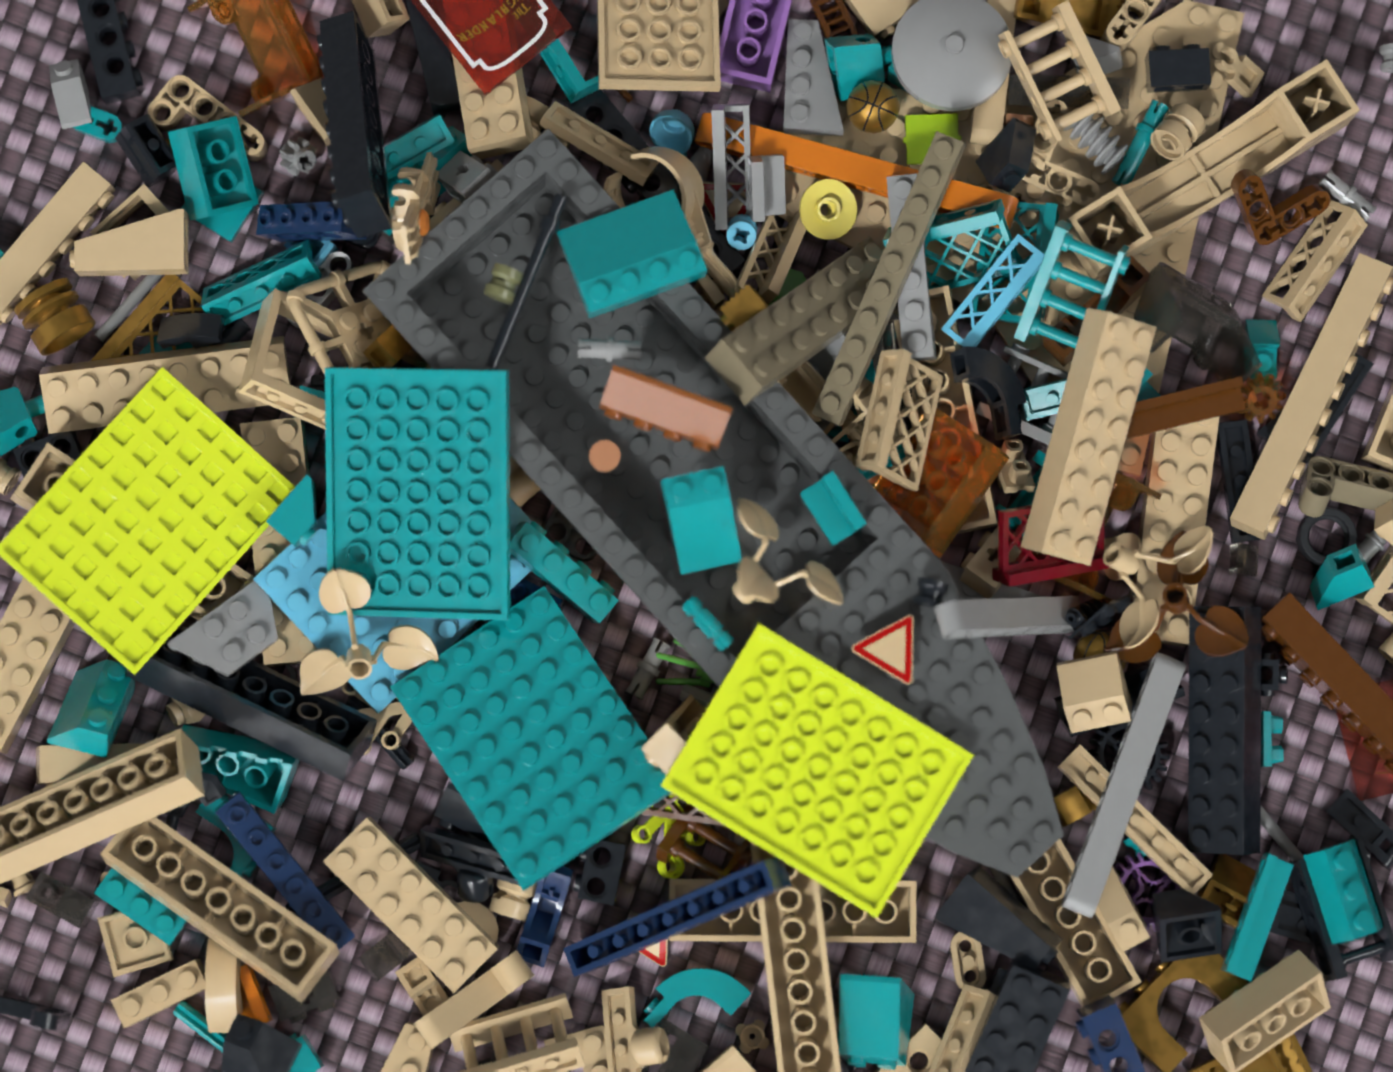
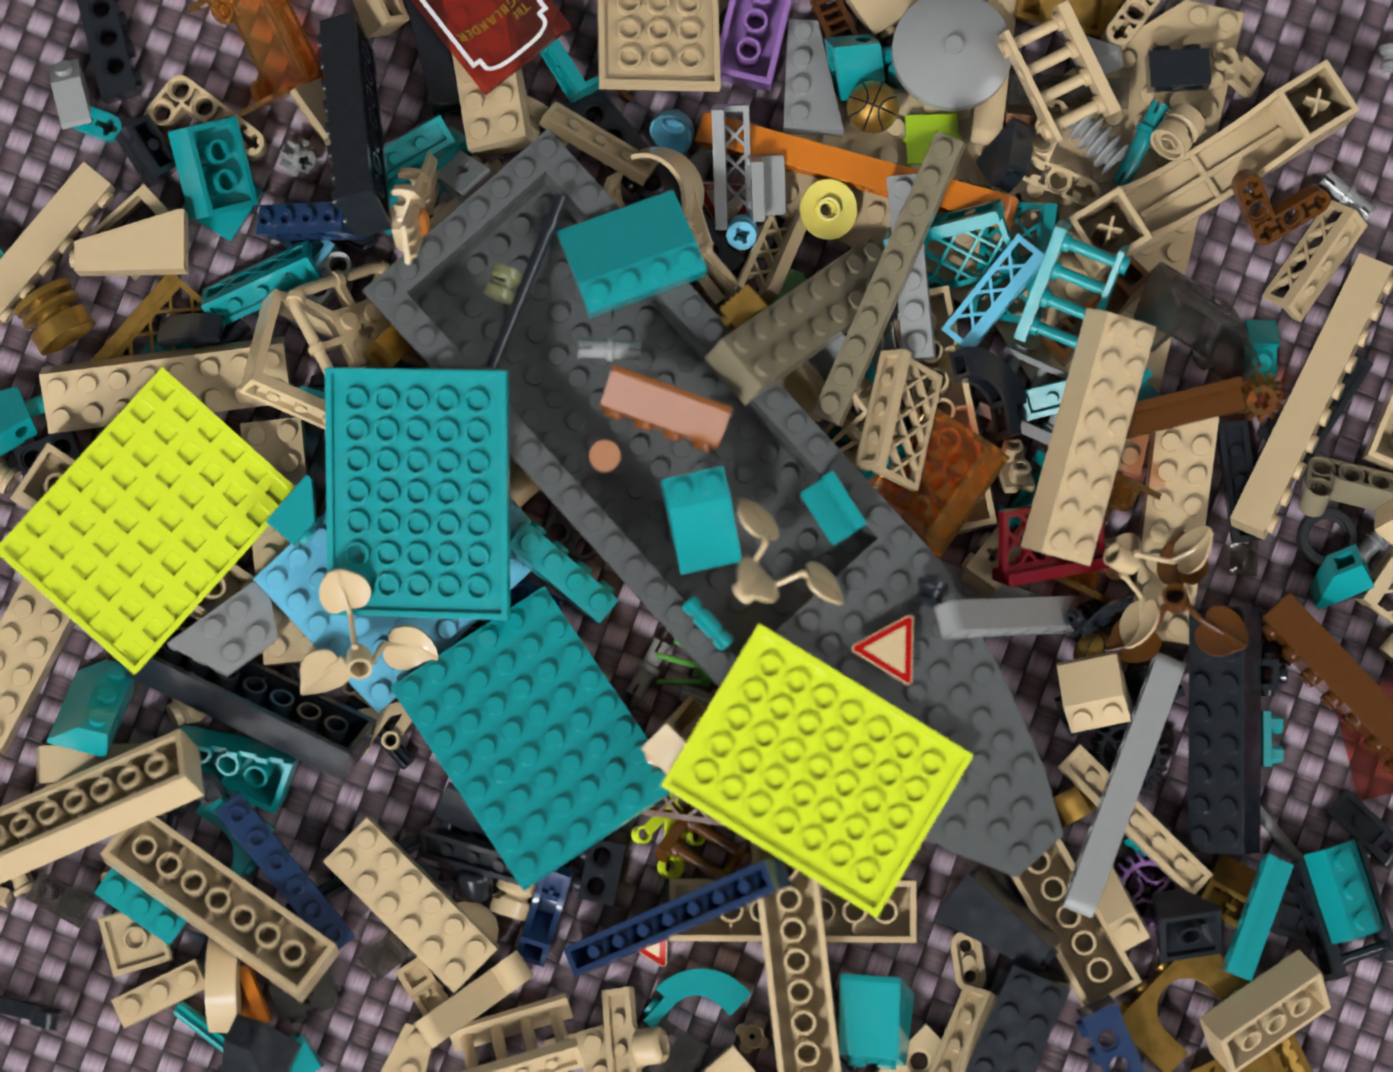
(126, 306): light grey bar -> none

